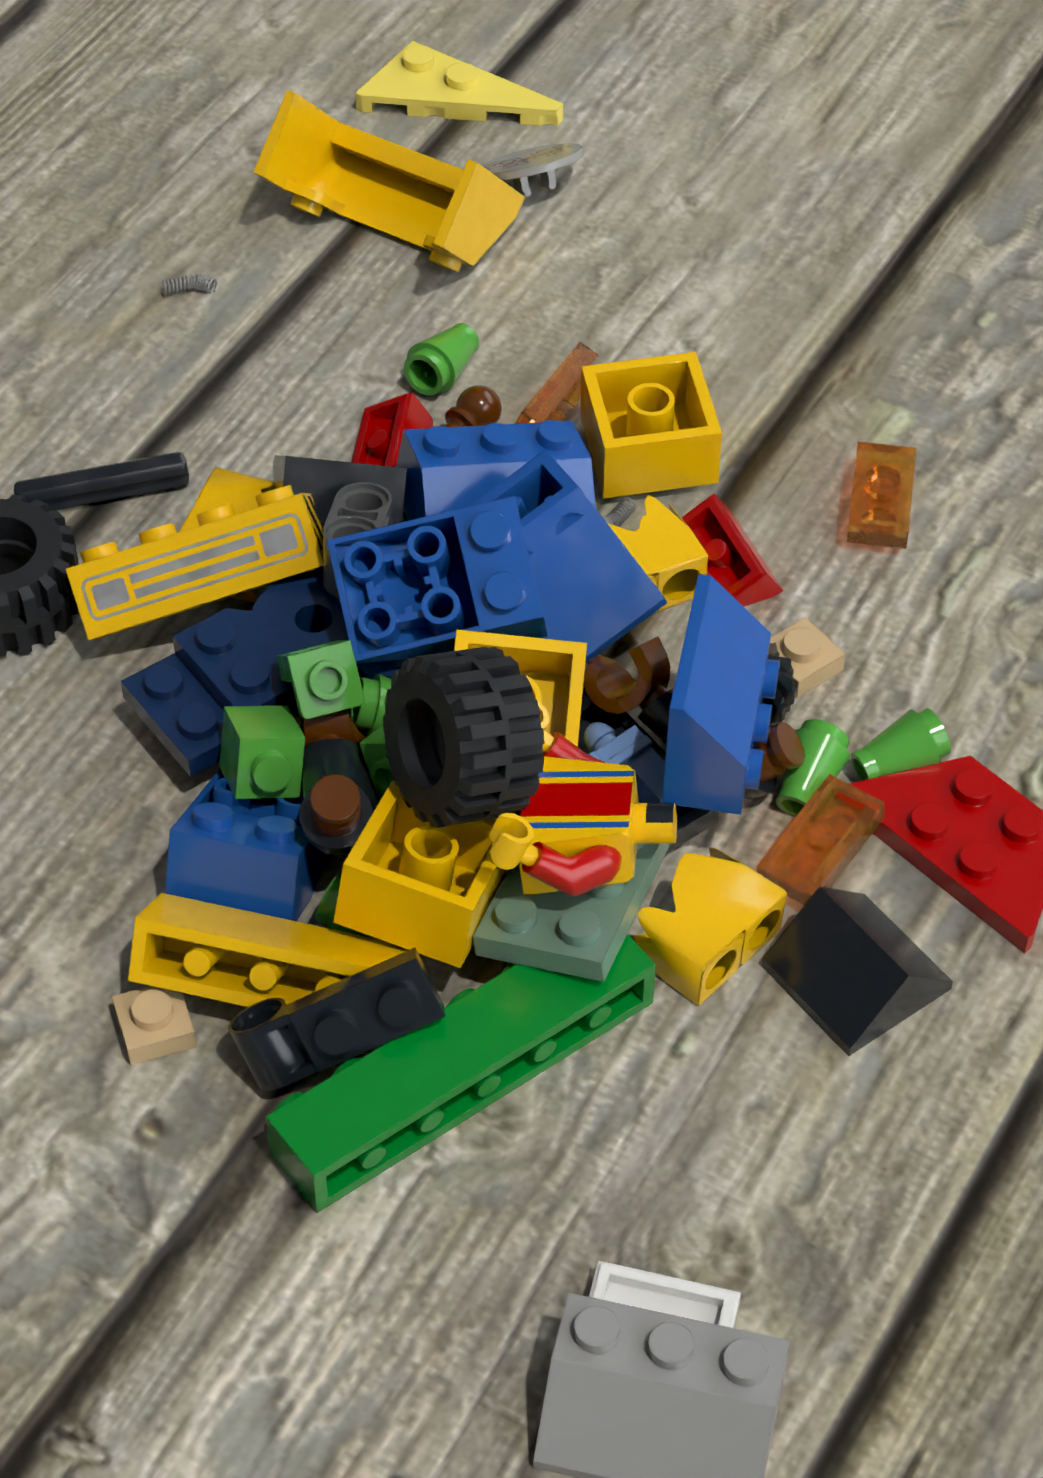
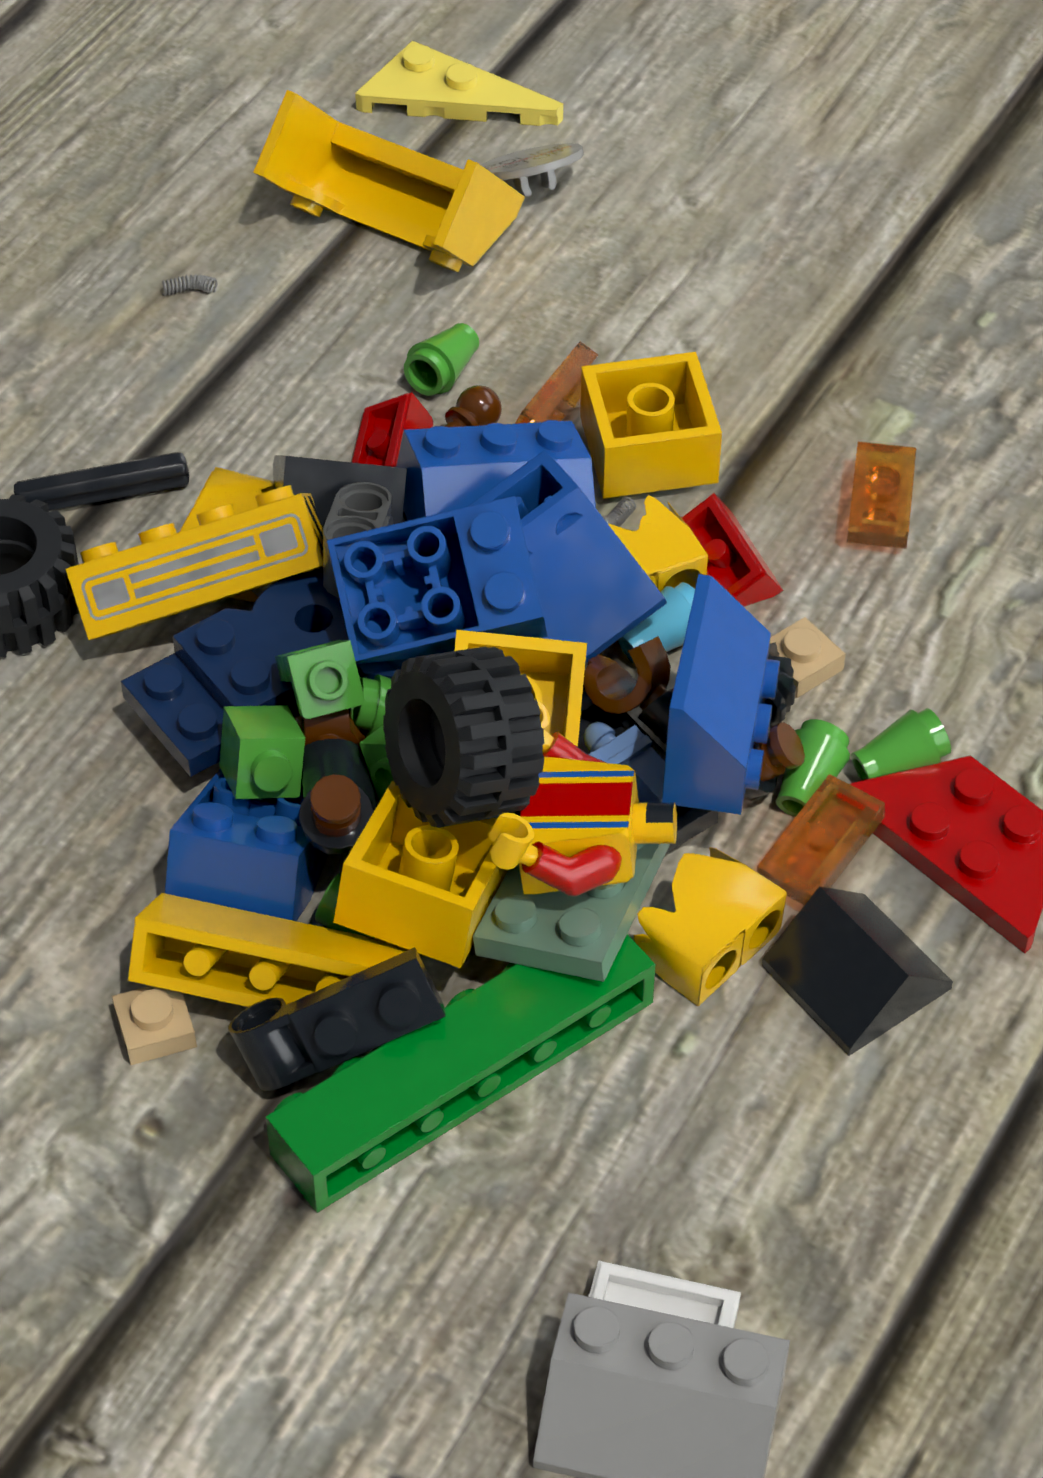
(667, 622): none -> medium azure cone

